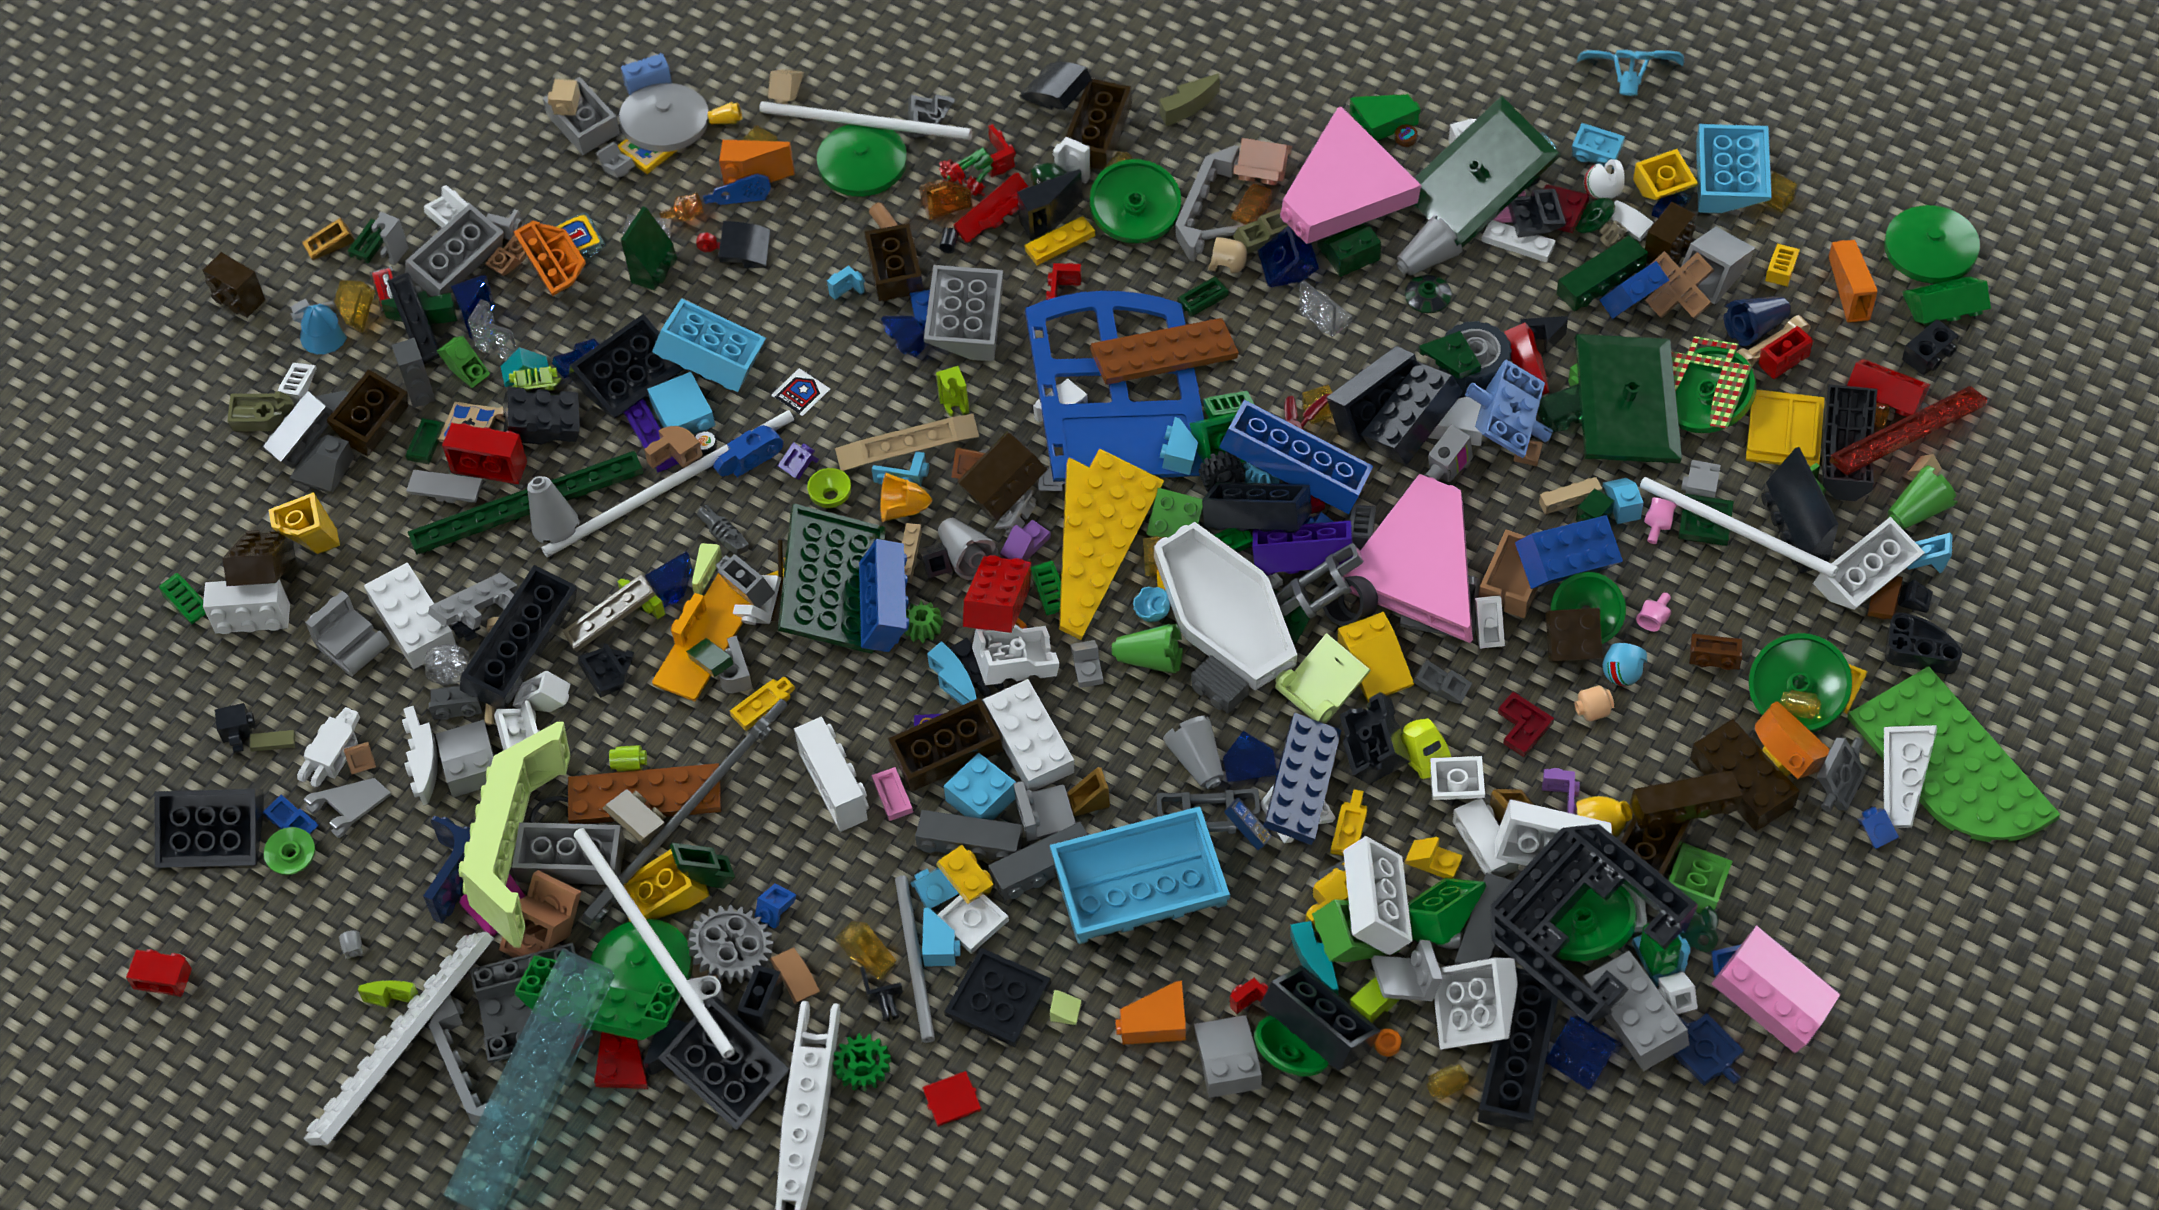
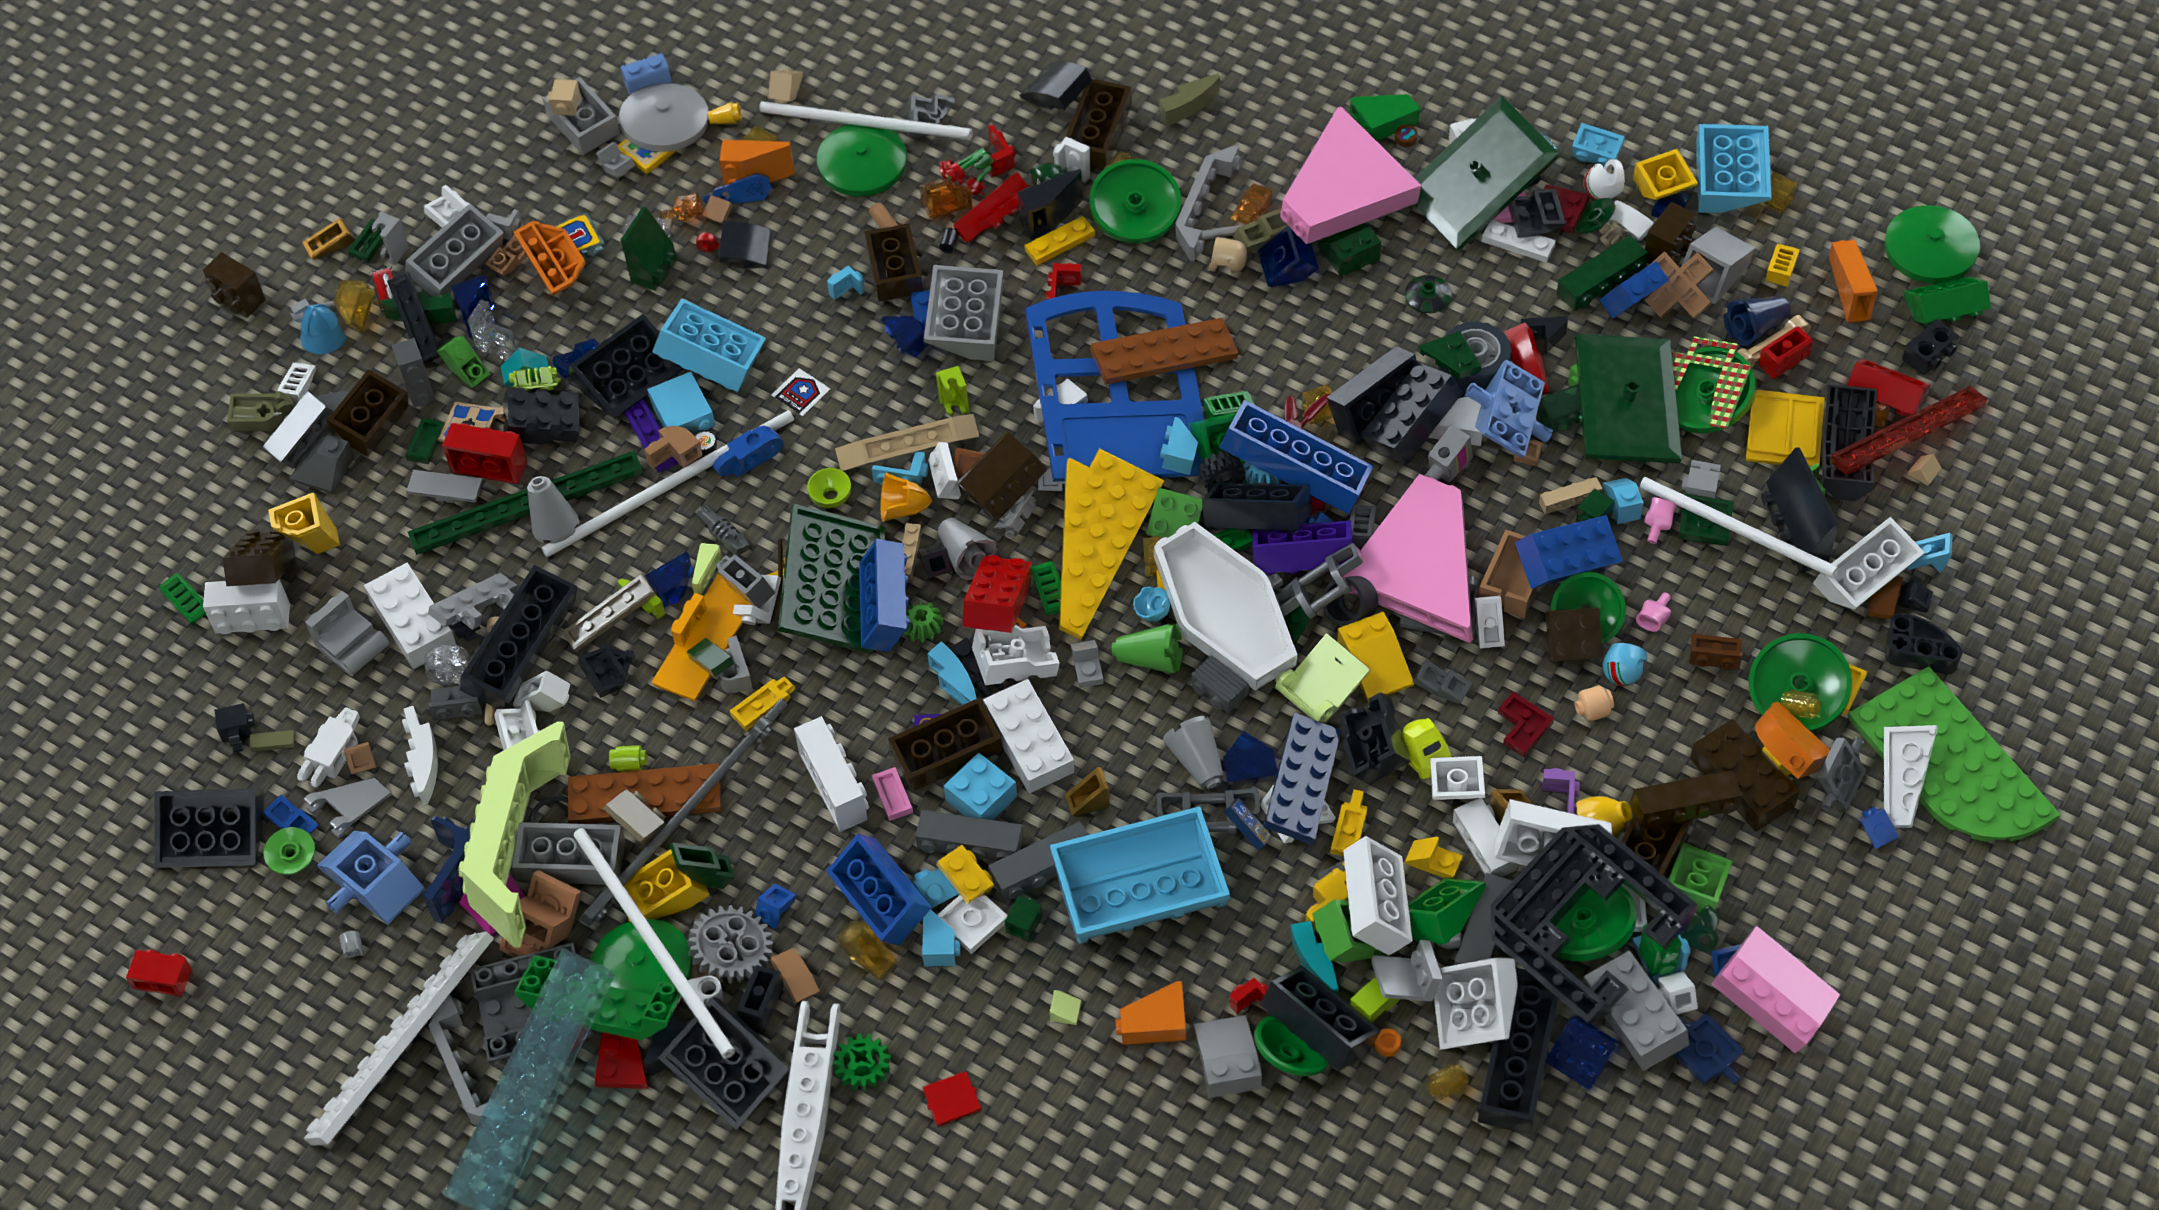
(371, 875): none -> medium blue slope
(382, 992): lime slope -> none
(465, 757): light grey slope -> none
(717, 209): none -> medium nougat tile
(797, 460): bracket -> none
(878, 889): none -> blue brick
(884, 996): black bracket -> none
(914, 959): light grey piece -> none
(943, 472): none -> white bracket
(997, 997): black plate -> none
(1024, 918): none -> dark green brick
(1025, 541): medium lavender slope -> none
(1043, 810): light grey bracket -> none
(1205, 298): dark green tile -> none
(1262, 161): nougat bracket -> none
(1322, 310): clear bracket -> none
(1429, 247): light grey cone -> none
(1629, 80): medium azure plant -> none
(1922, 499): bright green cone -> none

